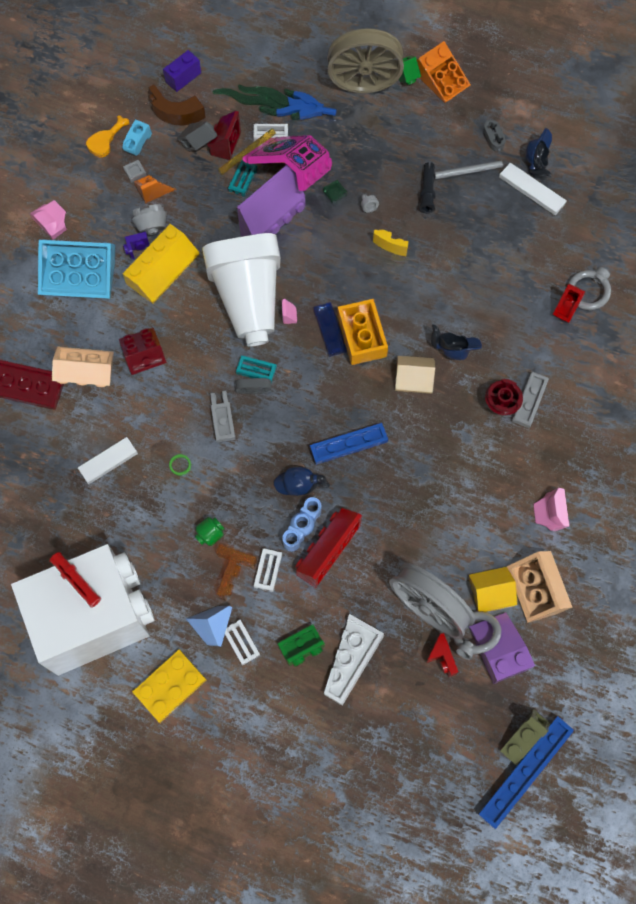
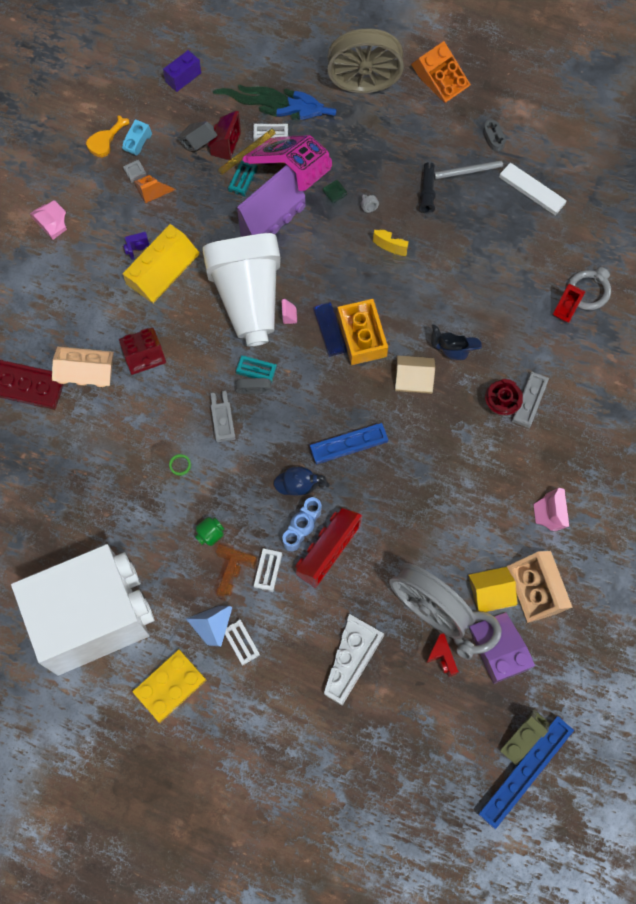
(74, 578): red pin -> none
(75, 268): medium azure slope -> none
(107, 460): white tile -> none
(150, 219): light grey cone -> none
(176, 113): reddish brown arch -> none
(301, 645): green bracket -> none
(410, 71): green brick -> none
(537, 154): hair -> none

